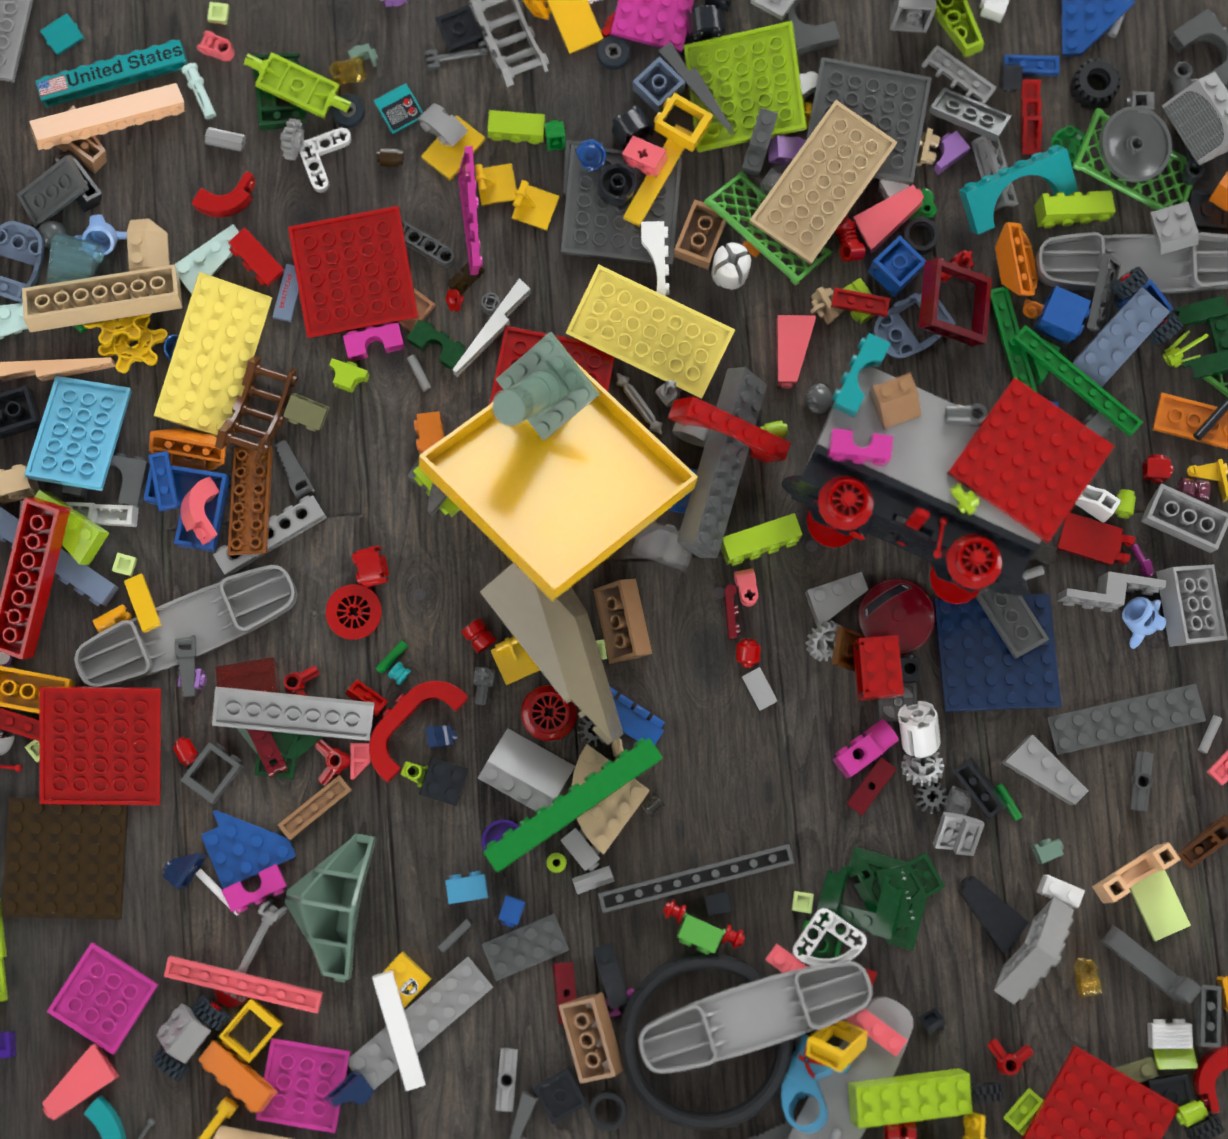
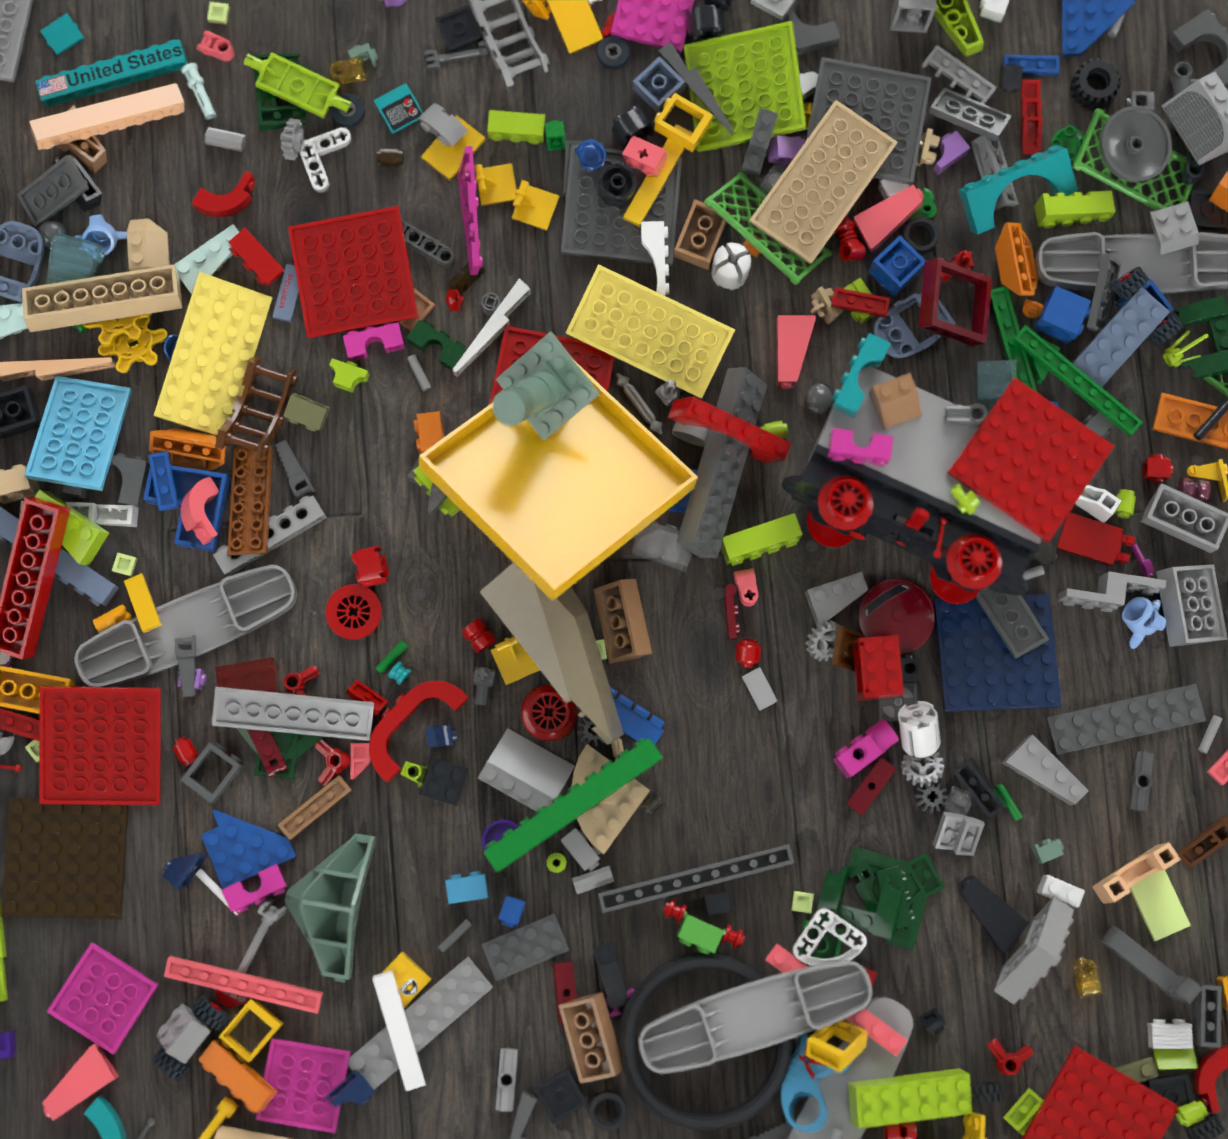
(995, 377): none -> clear light blue plate

